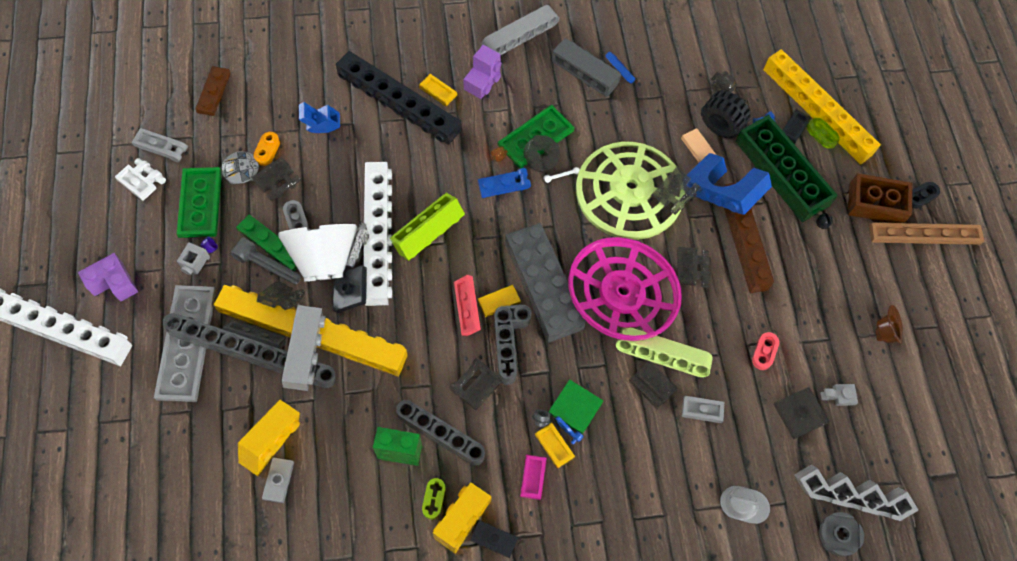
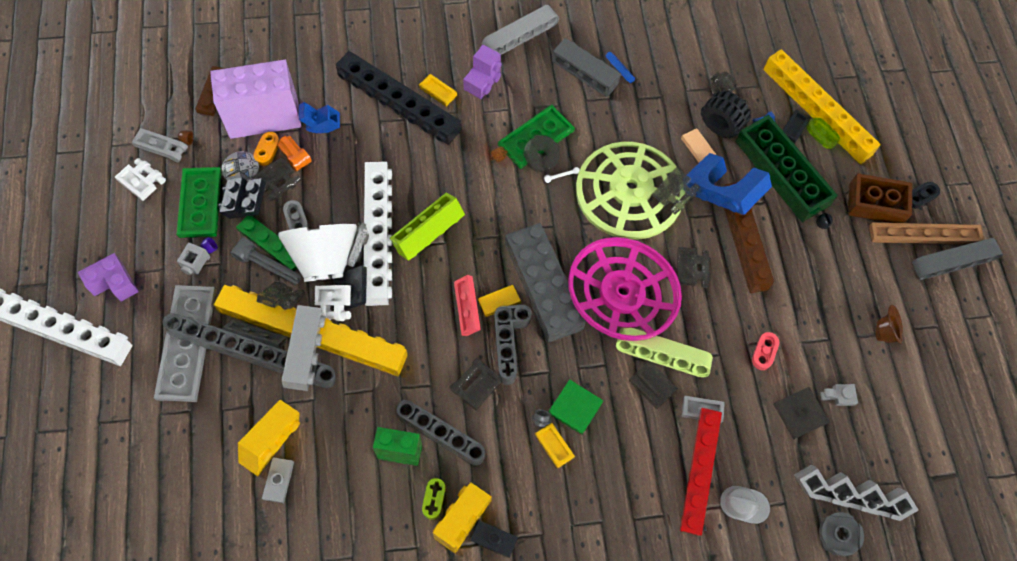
(186, 137): none -> reddish brown hinge
(242, 197): none -> black plate
(256, 98): none -> lavender brick
(295, 155): none -> orange piece
(333, 295): none -> white plate
(504, 183): blue plate -> none
(533, 477): dark pink tile -> none
(577, 437): blue piece -> none
(700, 472): none -> red plate
(957, 258): none -> dark grey beam

